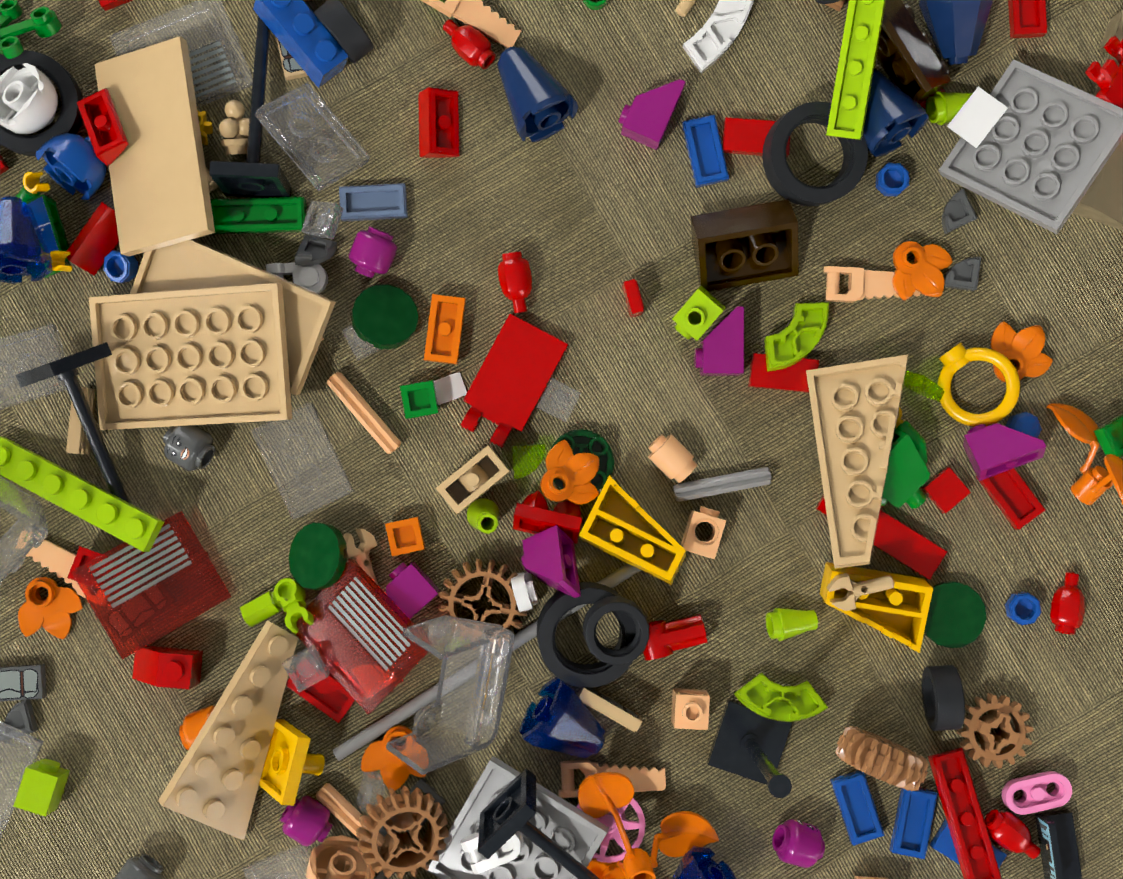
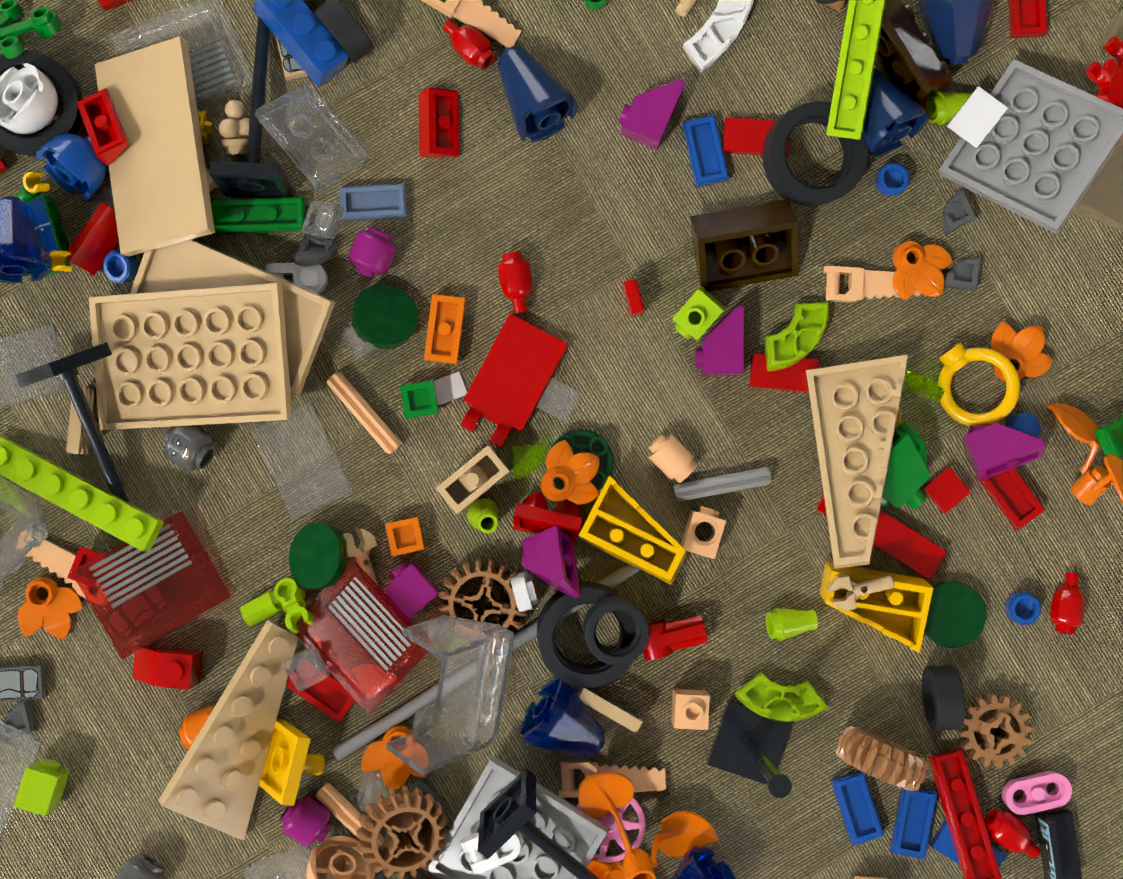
(798, 843): magenta head -> none

